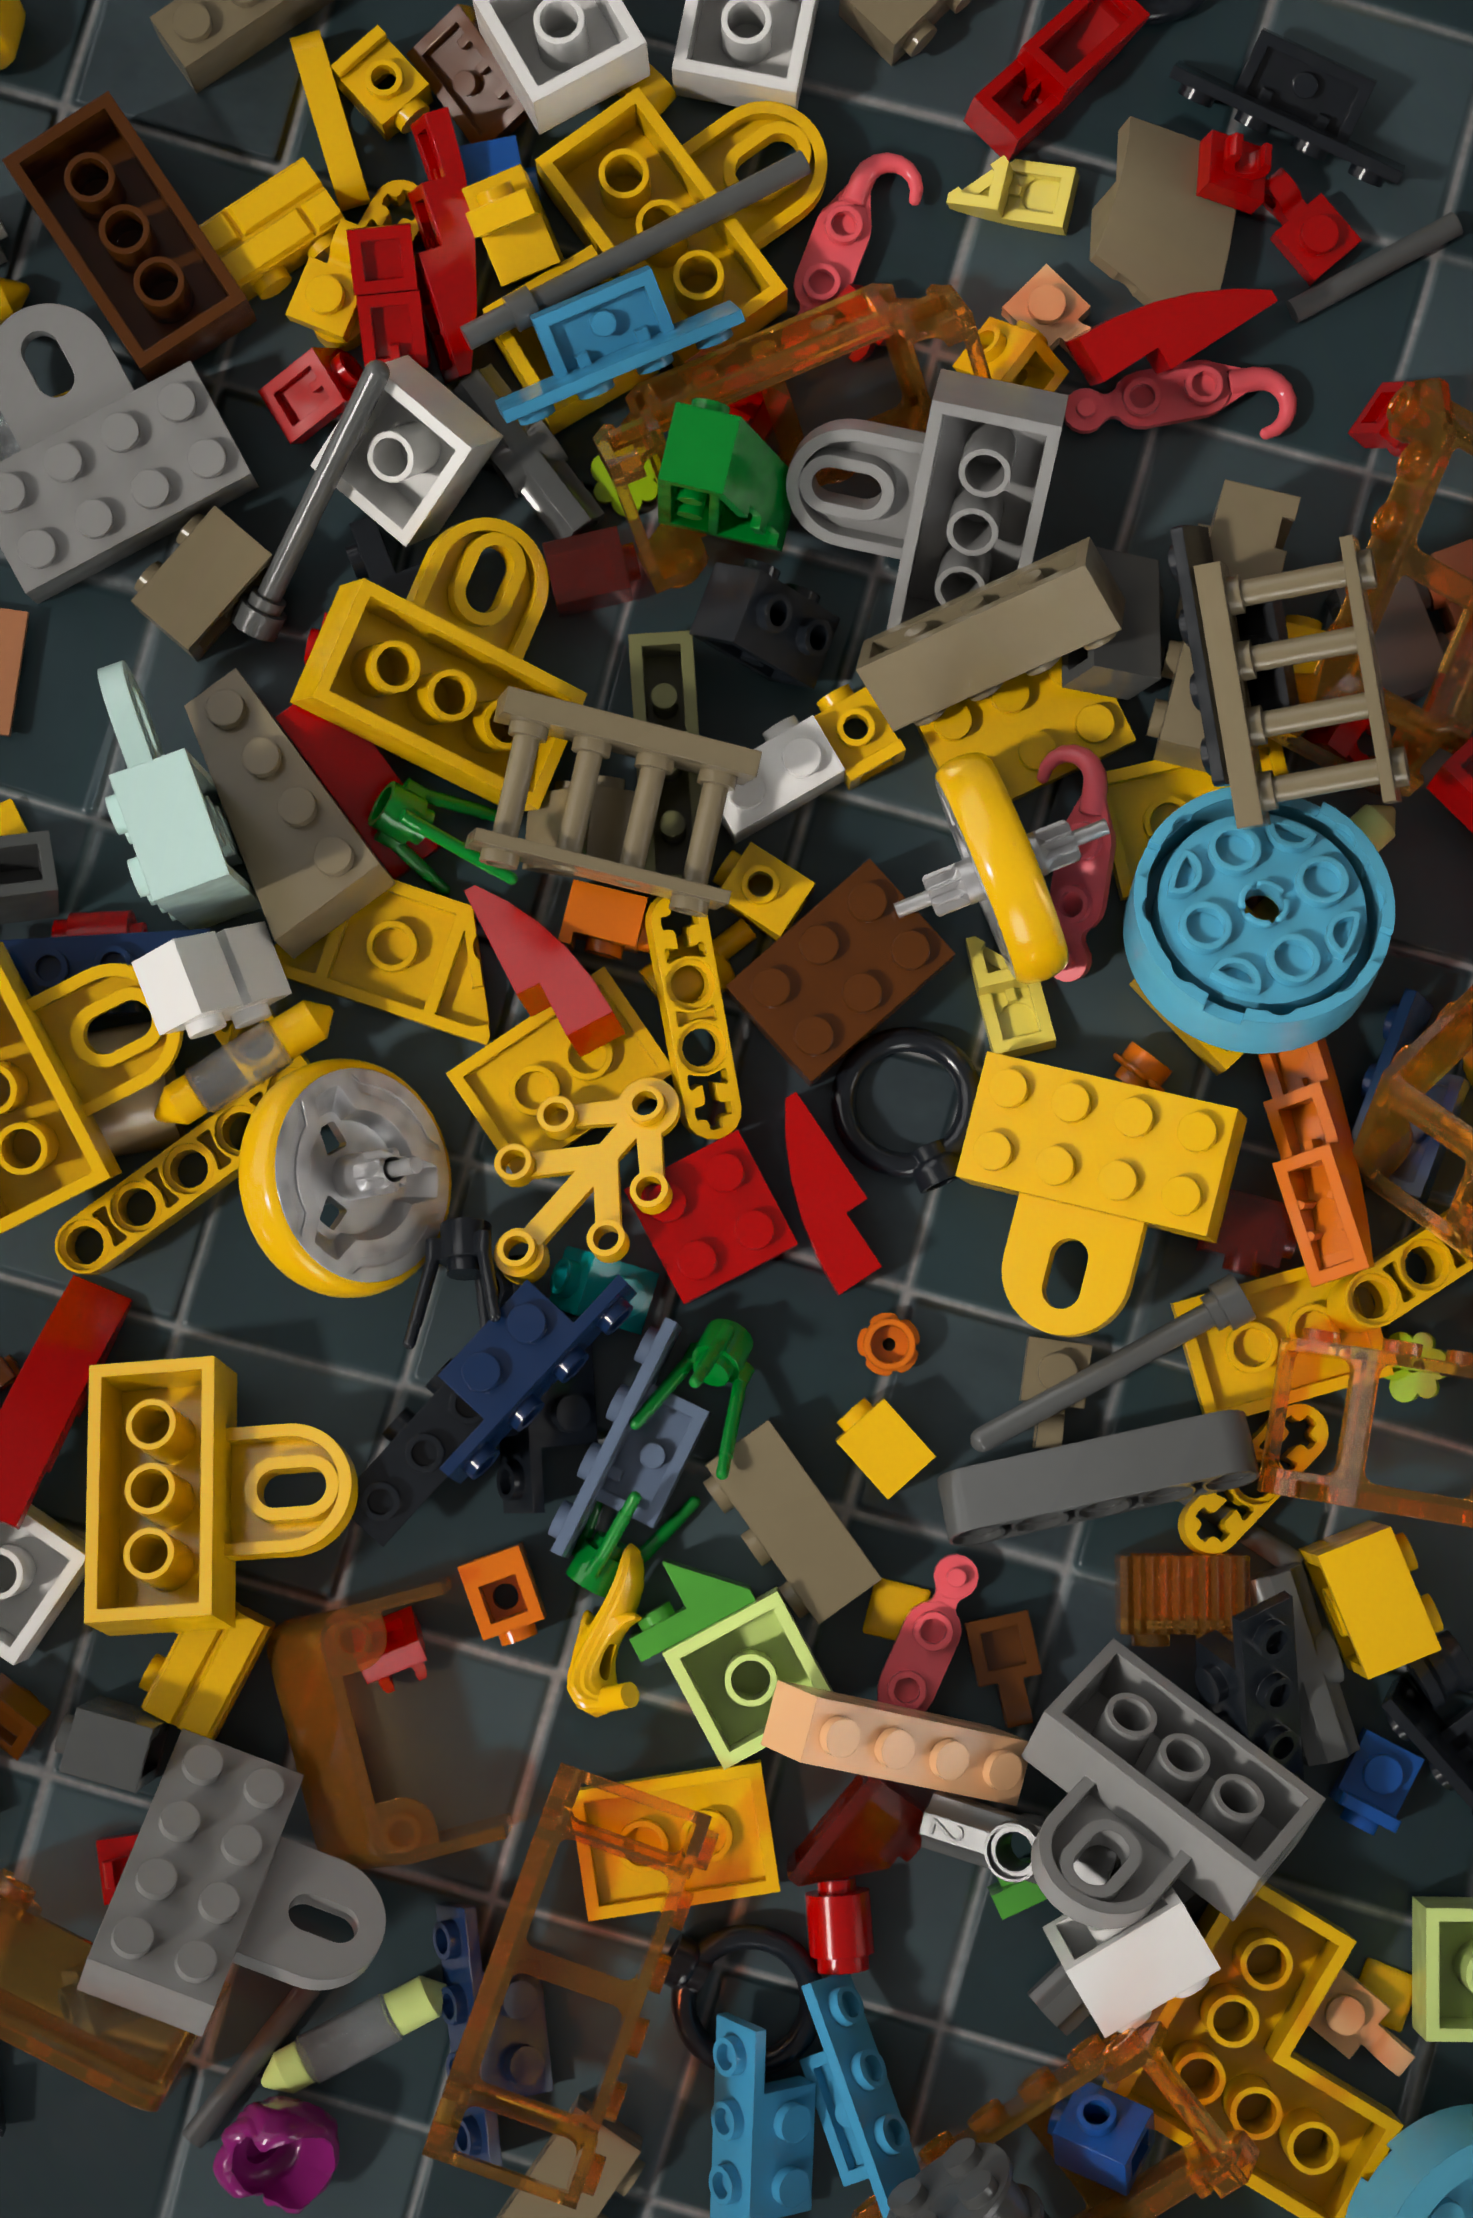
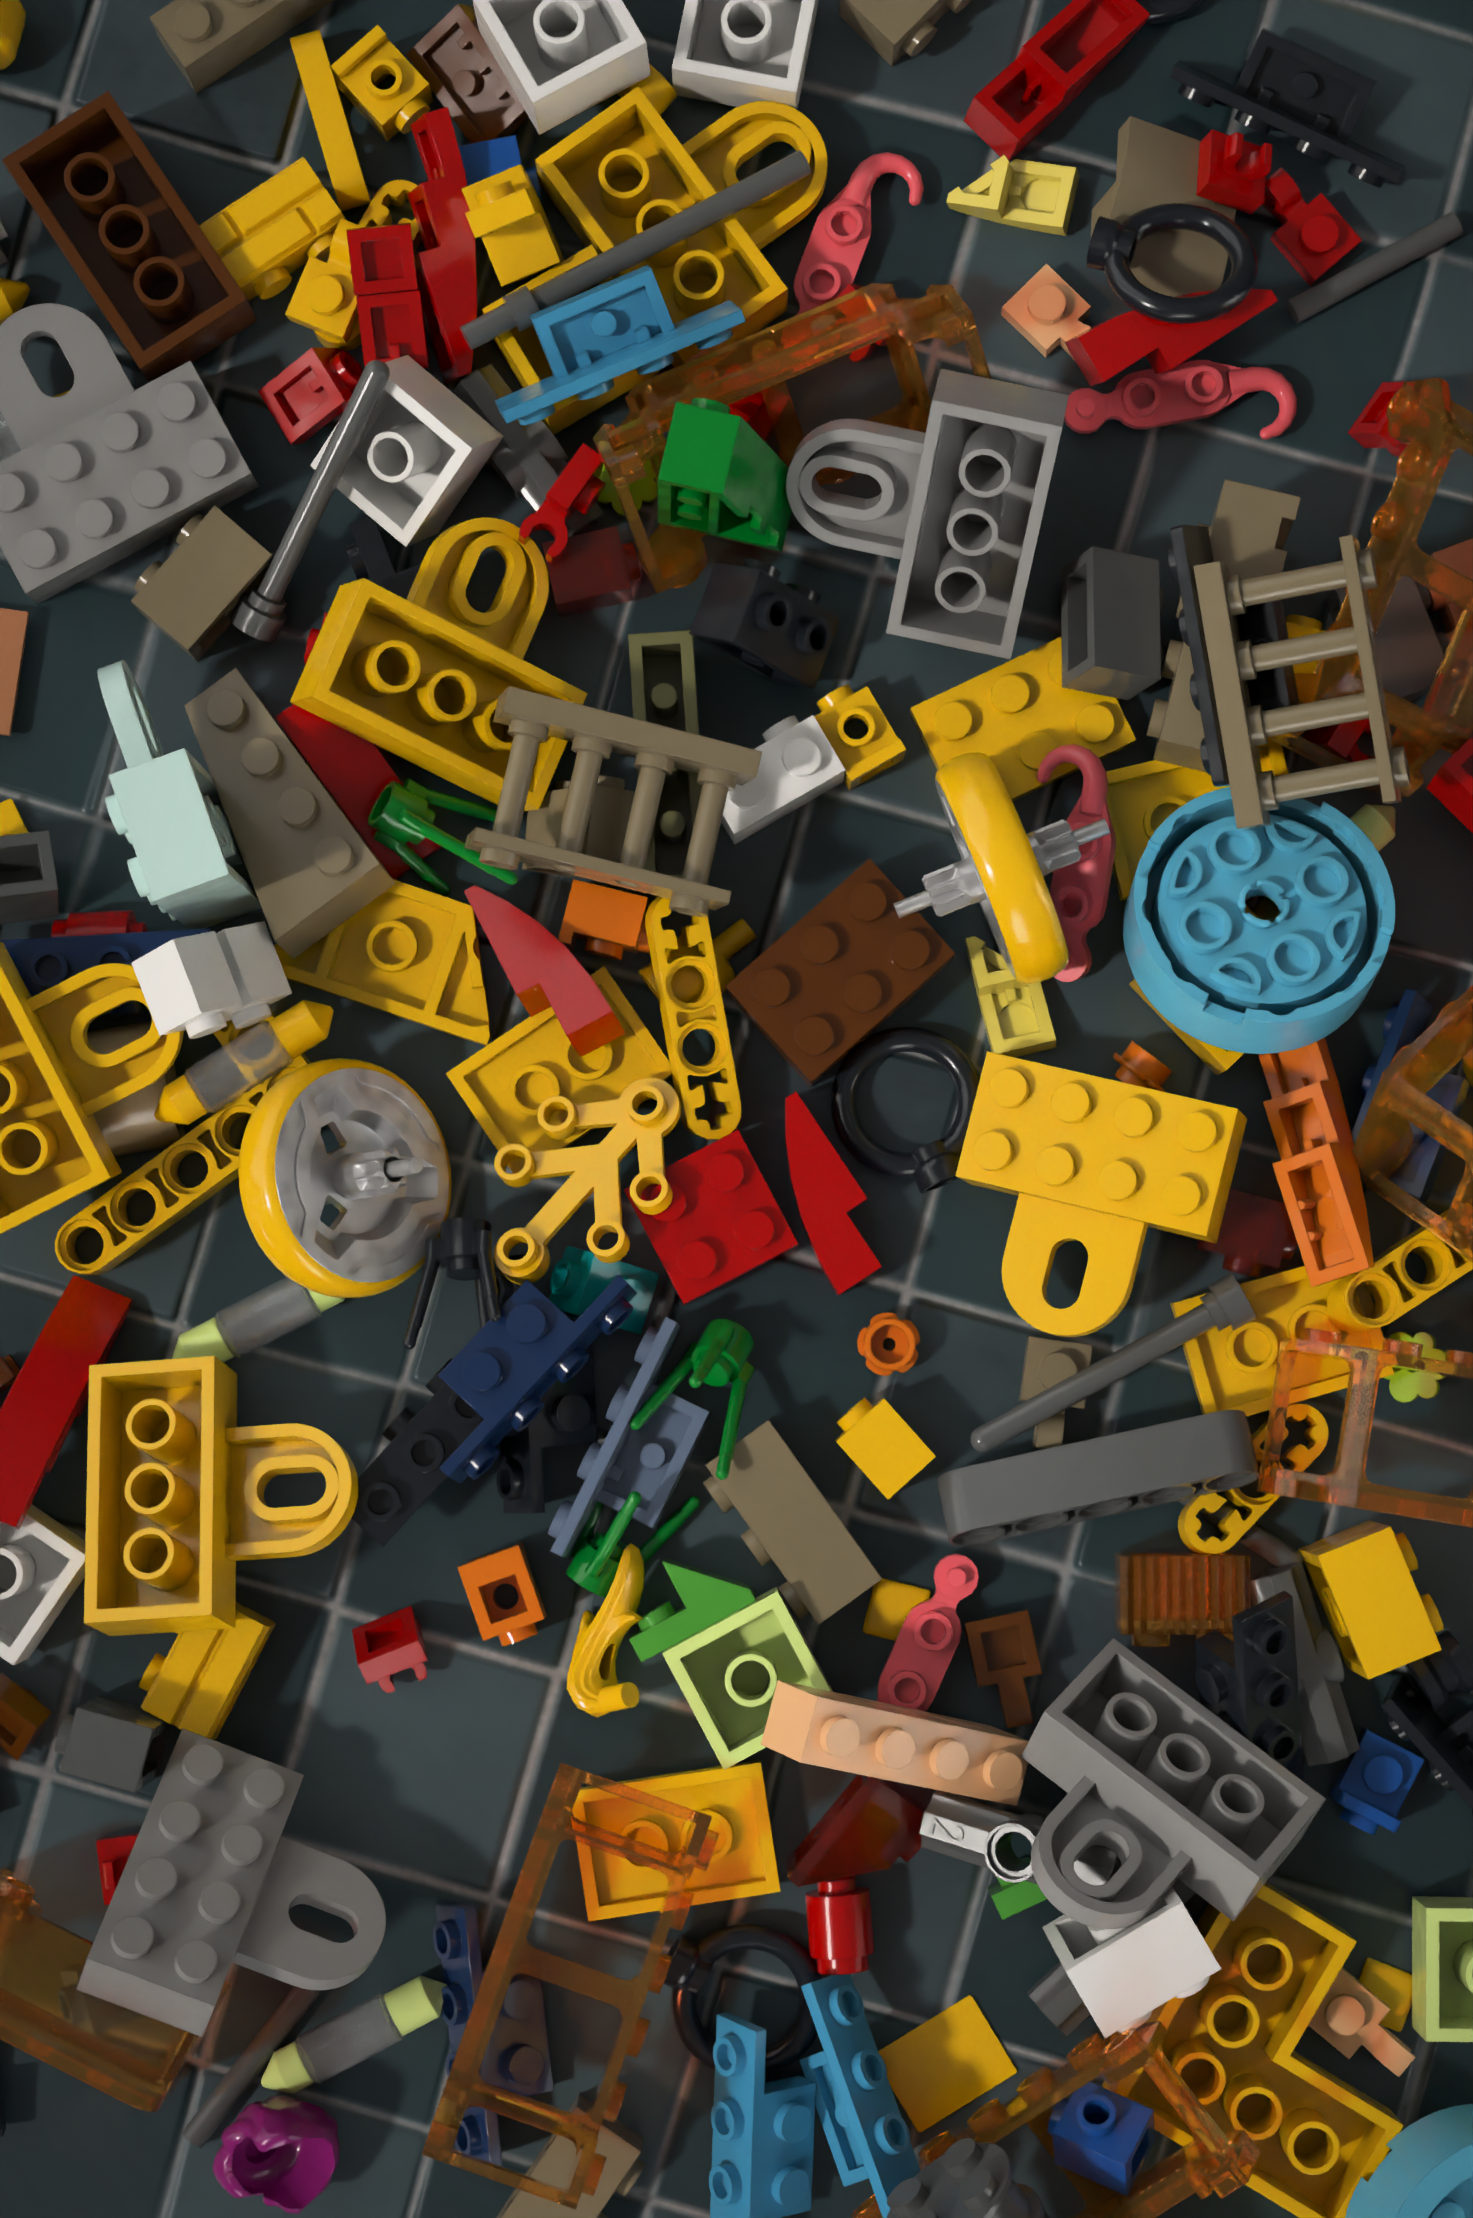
(254, 1321): none -> clear piece
(308, 1669): clear orange windscreen -> none
(573, 490): none -> red plate
(763, 890): yellow brick -> none
(945, 2063): none -> yellow sticker
(992, 636): dark tan brick -> none
(1016, 355): yellow brick -> none
(1115, 245): none -> black piece

